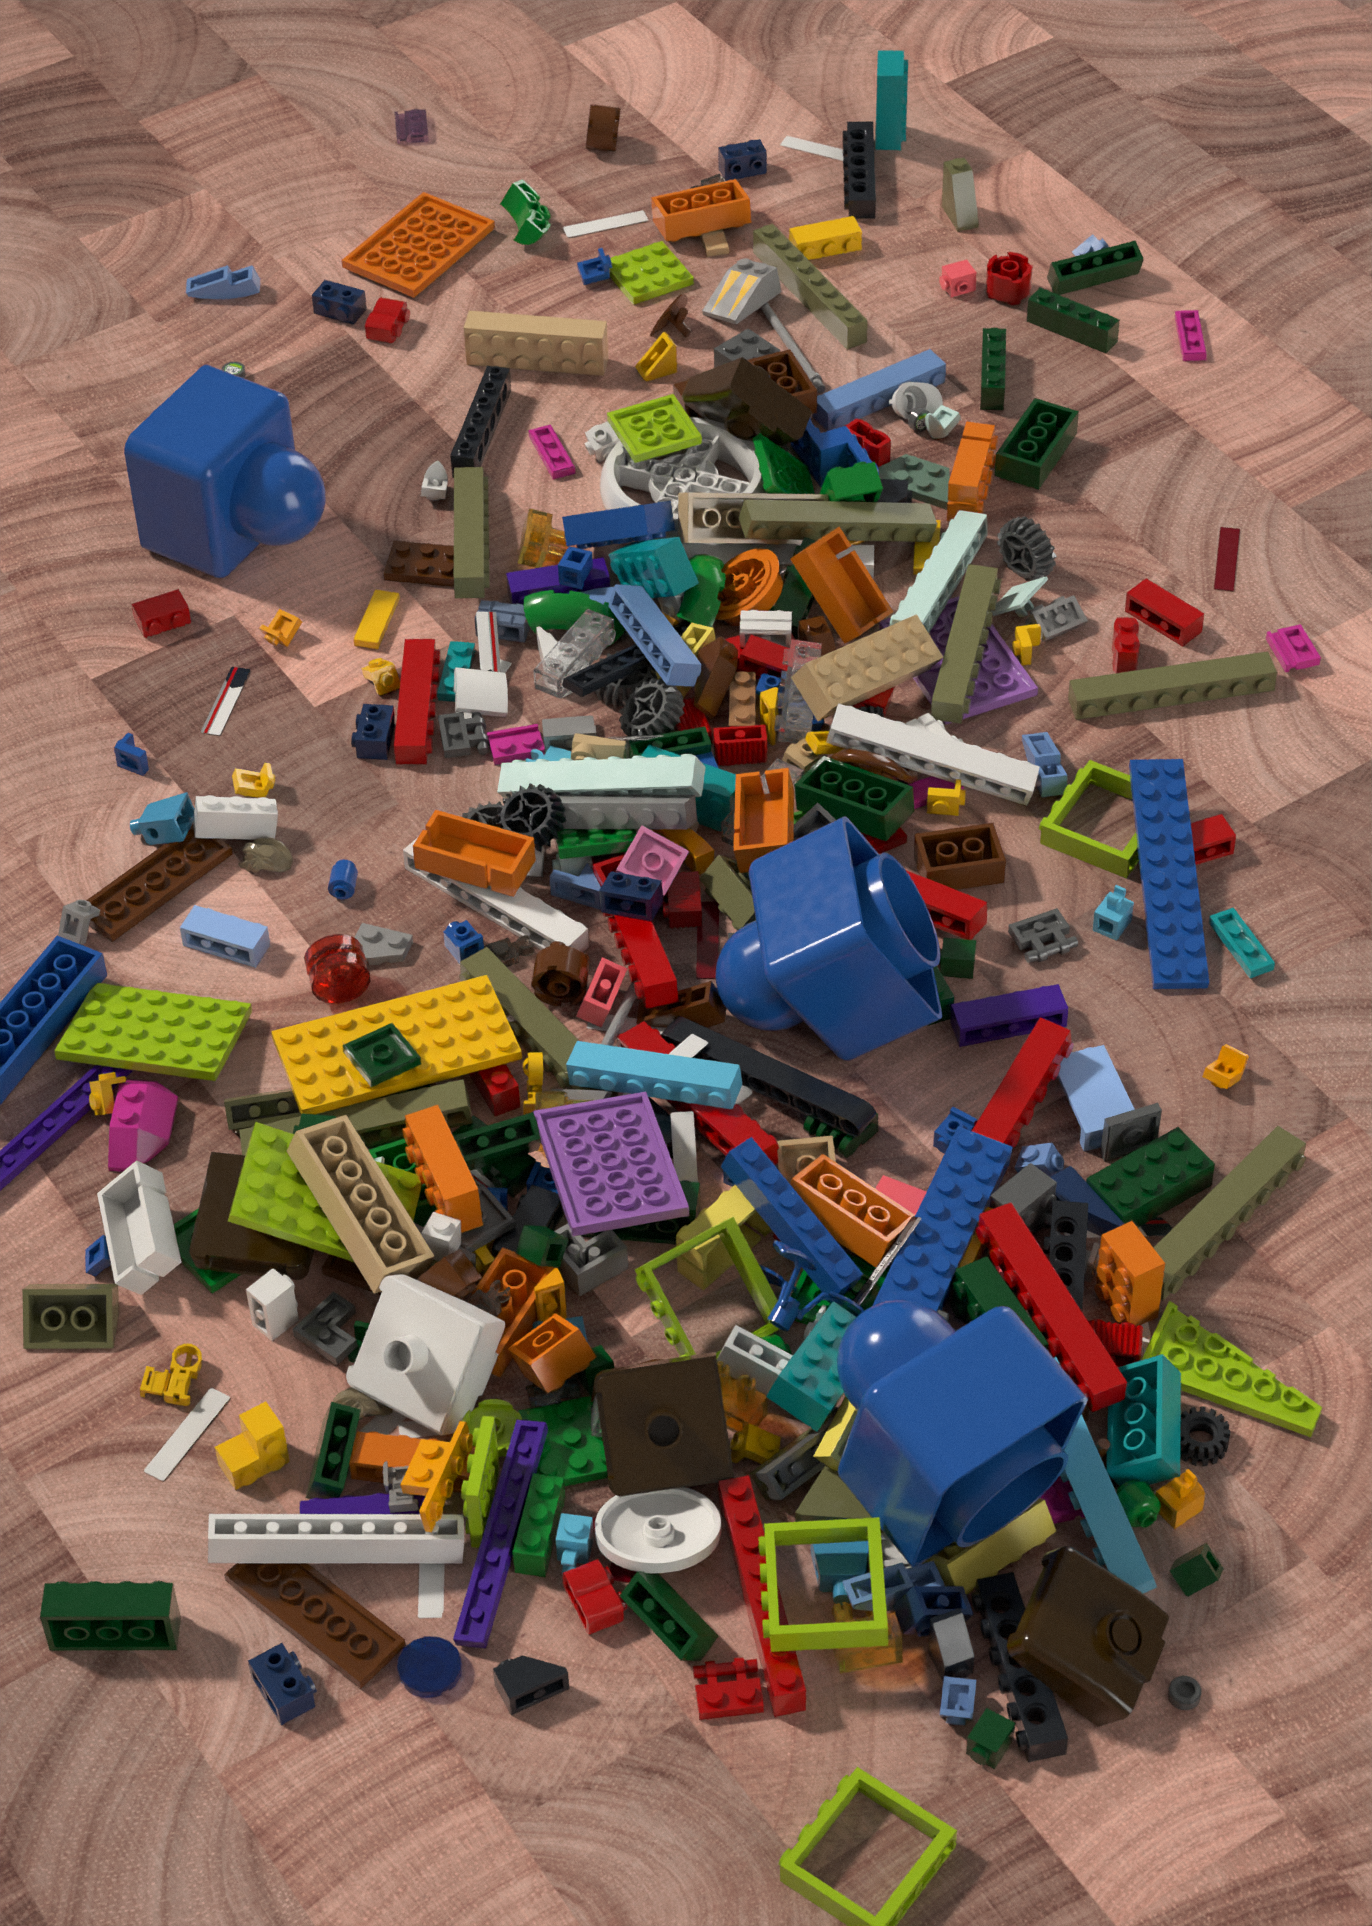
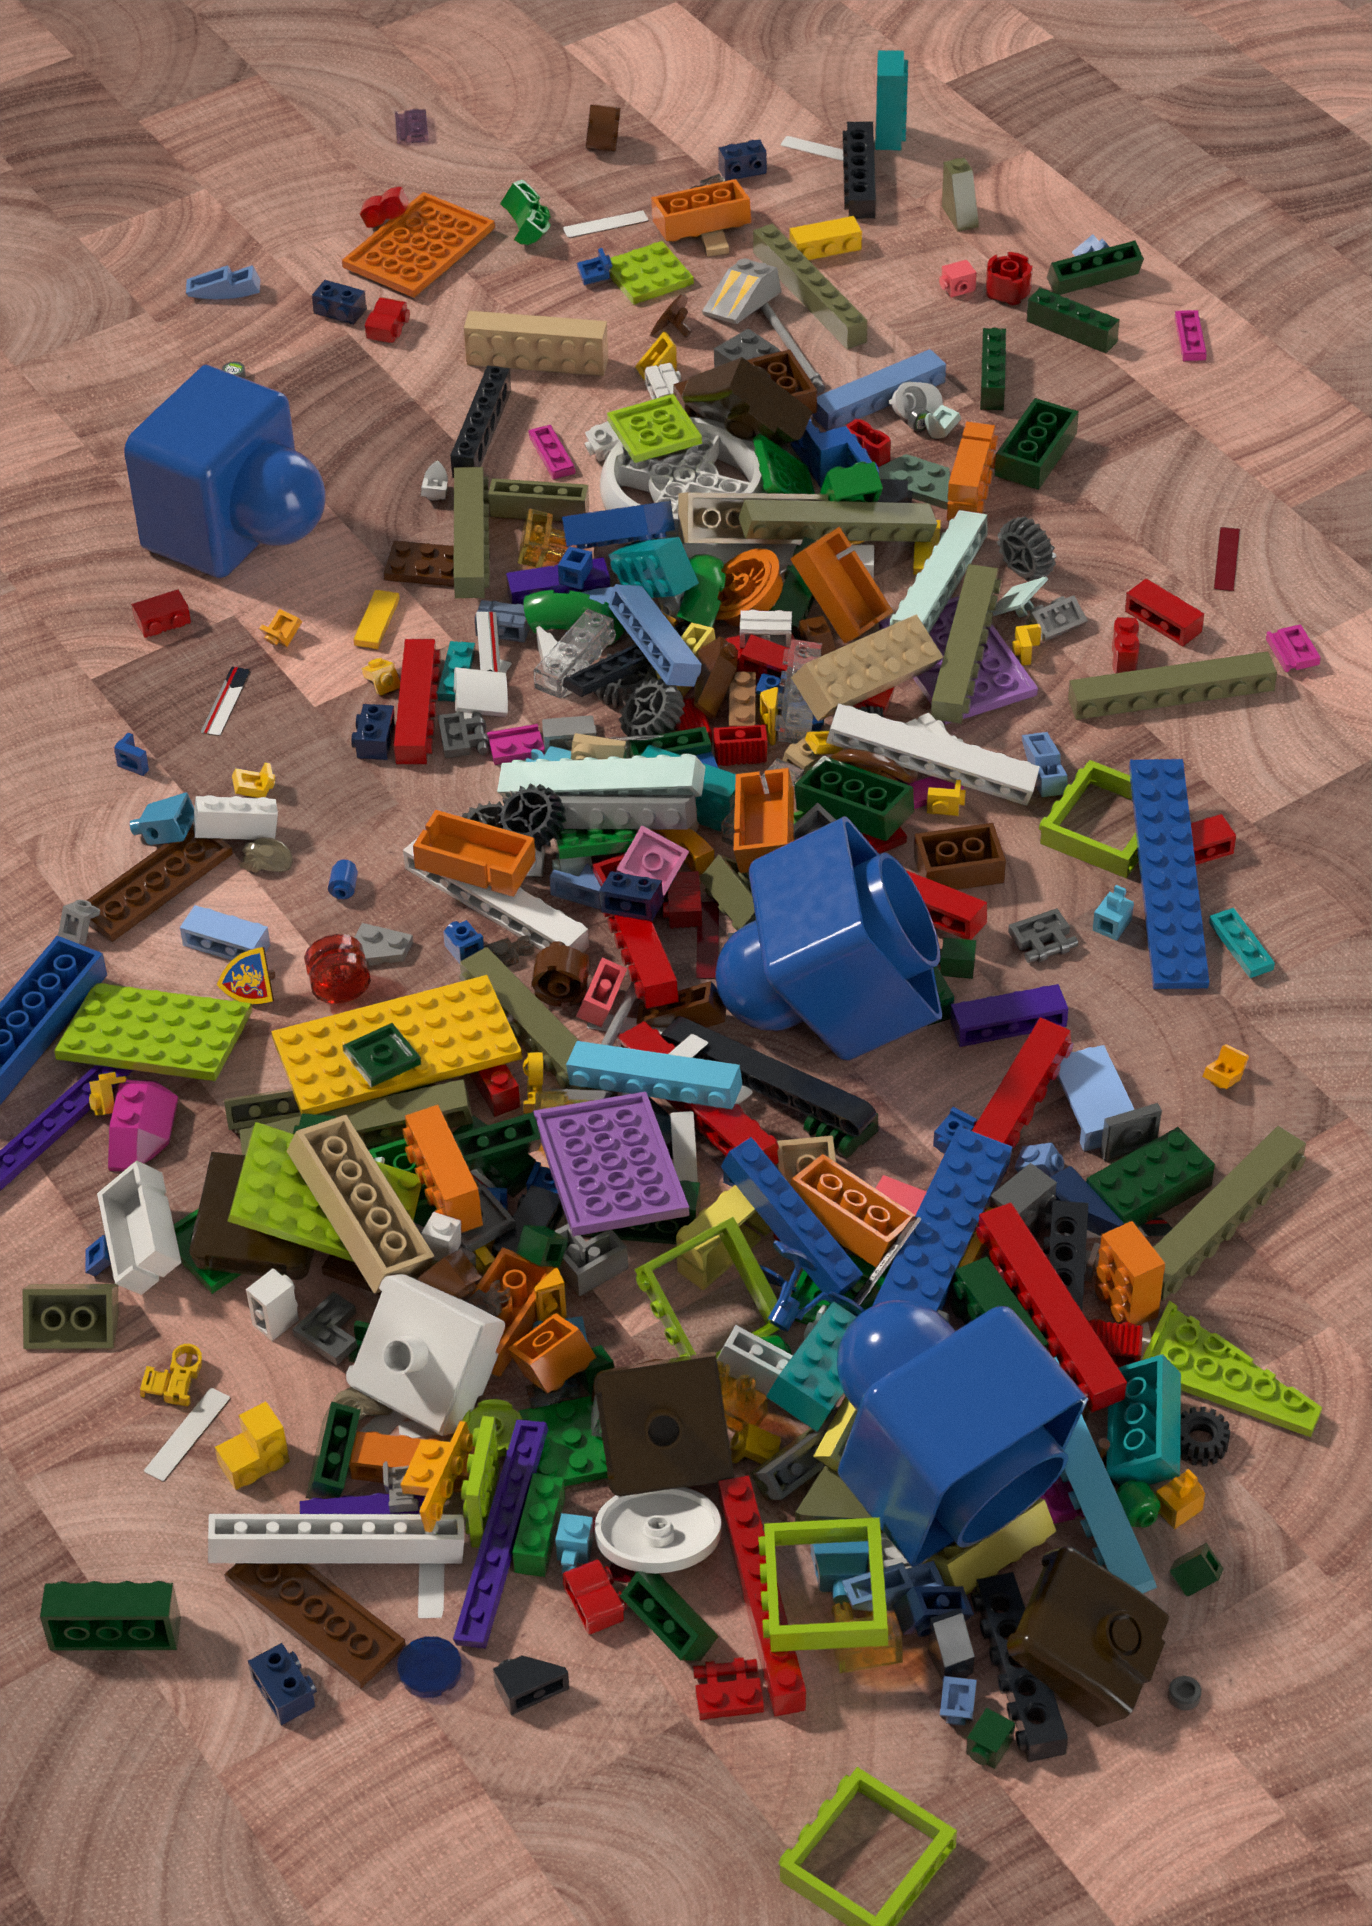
(248, 978): none -> shield
(382, 207): none -> red brick
(515, 497): none -> olive brick
(661, 380): none -> white brick

